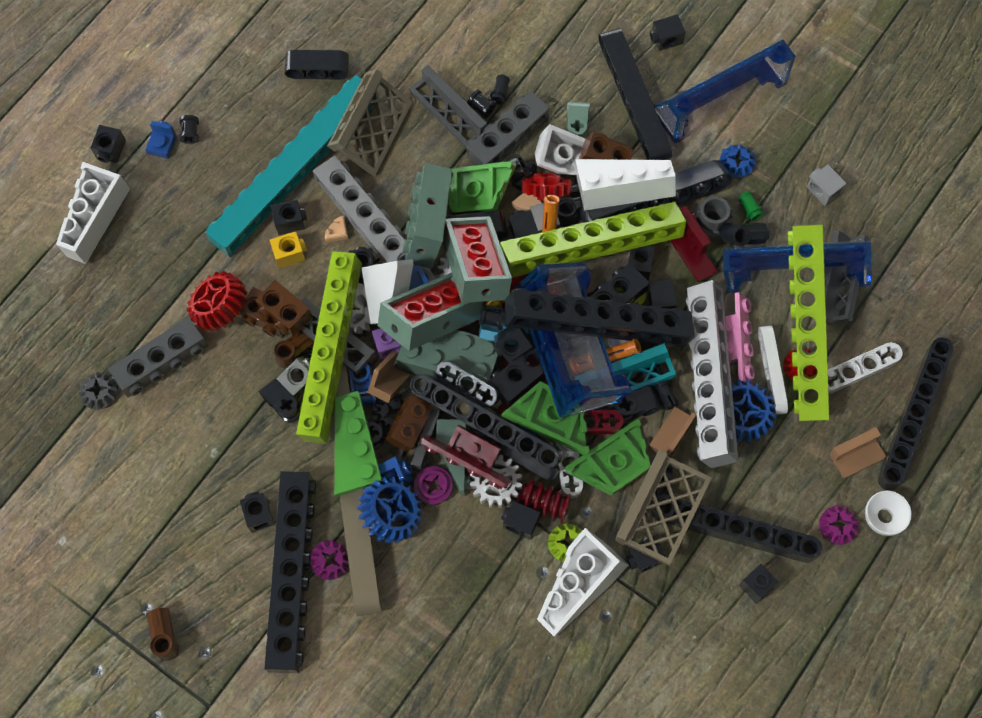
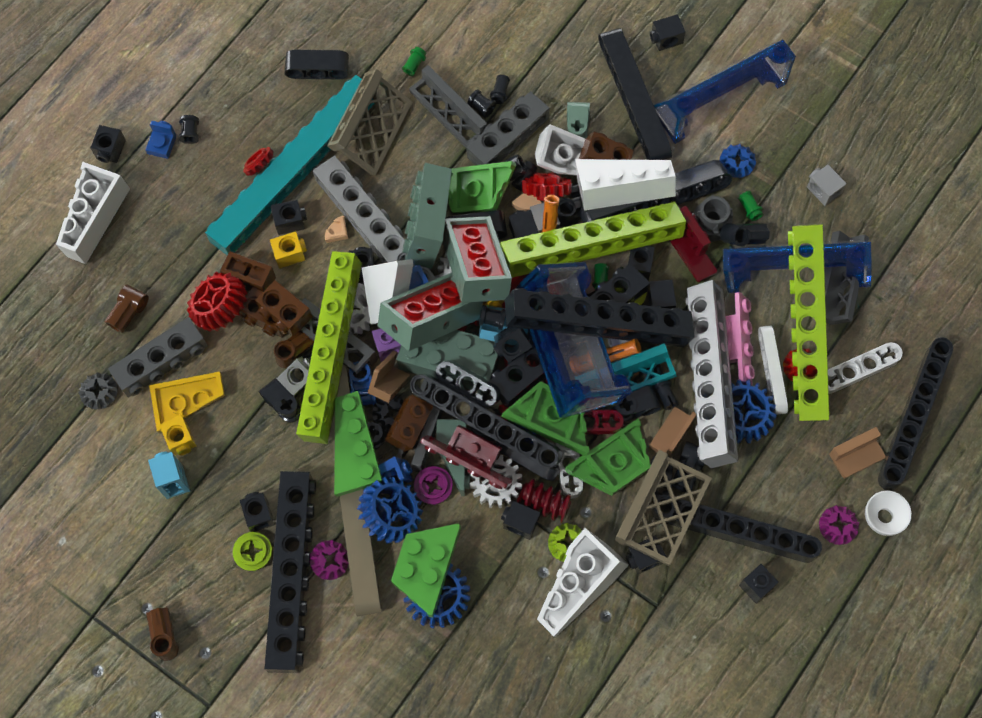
(128, 304): none -> reddish brown piece
(168, 474): none -> medium azure brick
(174, 427): none -> yellow brick
(185, 396): none -> yellow wing
(244, 544): none -> lime gear
(248, 271): none -> reddish brown brick
(258, 161): none -> red gear
(414, 61): none -> green pin
(425, 565): none -> bright green wing
(448, 593): none -> blue gear
(600, 274): none -> green pin
(690, 458): none -> black piece

